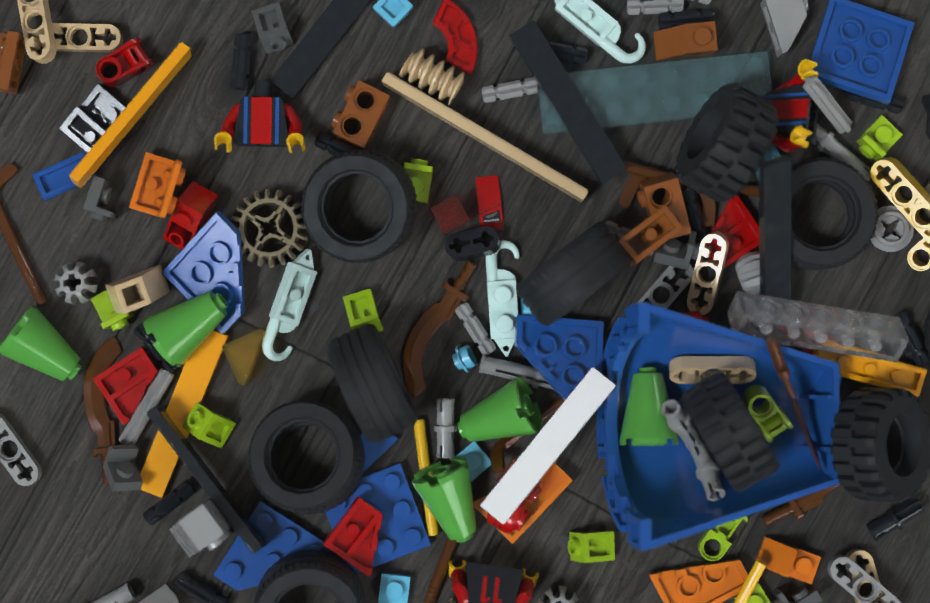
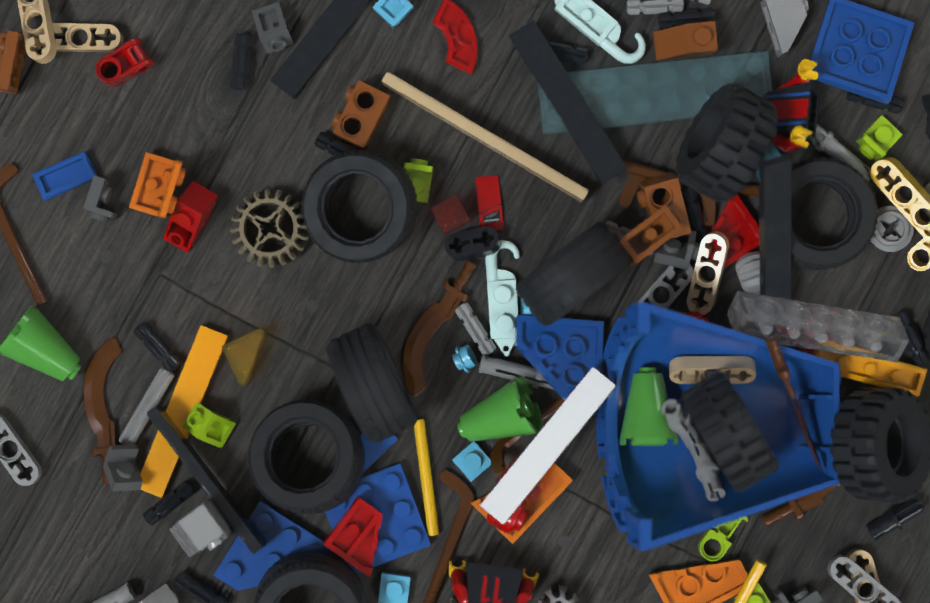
(71, 274): light grey piece -> none
(94, 117): slope -> none
(107, 314): lime bracket -> none
(127, 383): red wing -> none
(130, 115): light orange tile -> none
(137, 290): tan slope -> none
(185, 326): bright green cone -> none
(212, 264): plate -> none
(261, 122): torso -> none
(289, 302): light aqua plate -> none
(362, 309): lime bracket -> none
(432, 75): tan piece -> none
(445, 427): light grey pin -> none
(449, 497): bright green cone -> none
(509, 90): light grey axle -> none
(591, 546): lime bracket -> none
(768, 416): lime piece -> none
(788, 560): orange slope -> none
(827, 104): light grey axle -> none

